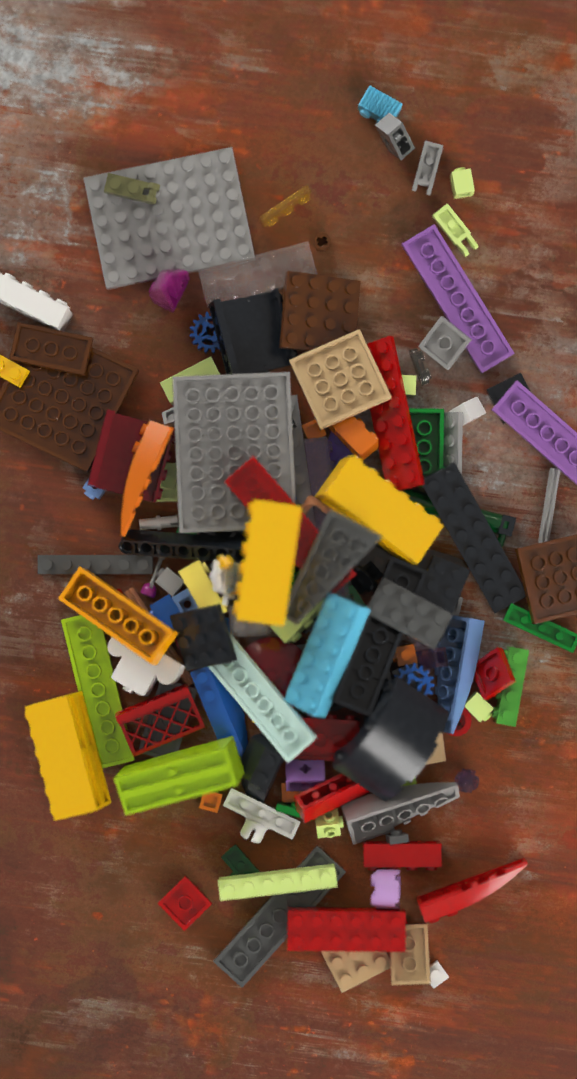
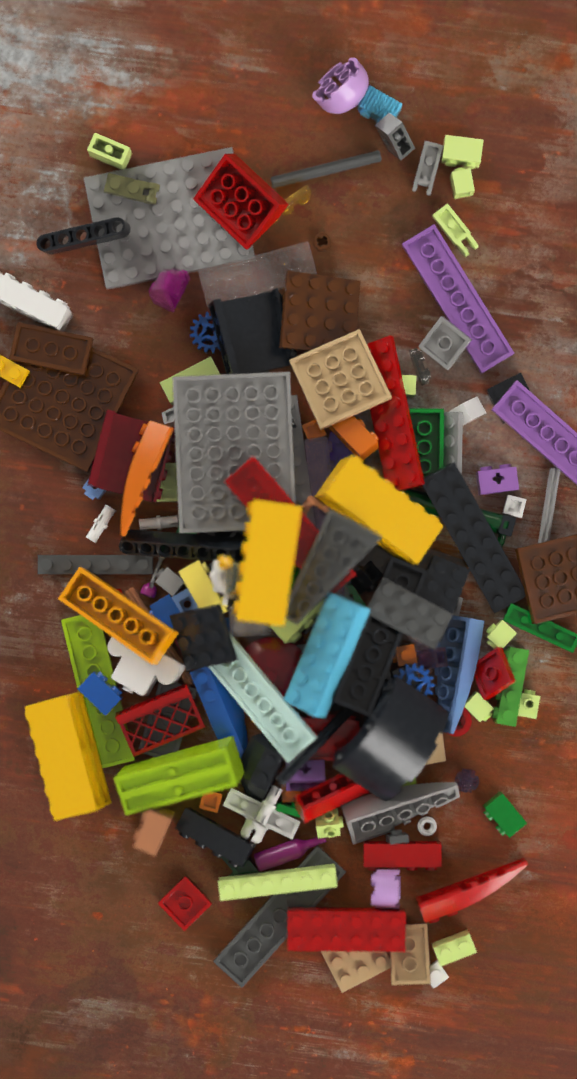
(74, 236): none -> black beam
(100, 523): none -> white pin
(100, 692): none -> blue brick
(109, 151): none -> yellowish green brick
(153, 830): none -> nougat brick
(215, 837): none -> black brick
(240, 200): none -> red slope
(268, 805): none -> white pin
(284, 852): none -> magenta piece
(298, 762): none -> black axle
(326, 169): none -> dark grey axle
(349, 94): none -> lavender cylinder
(427, 832): none -> white plate
(454, 947): none -> yellowish green brick
(462, 151): none -> yellowish green brick
(488, 486): none -> medium lavender brick
(499, 634): none -> yellowish green brick
(504, 814): none -> green brick
(514, 506): none -> white plate
(529, 704): none -> yellowish green brick

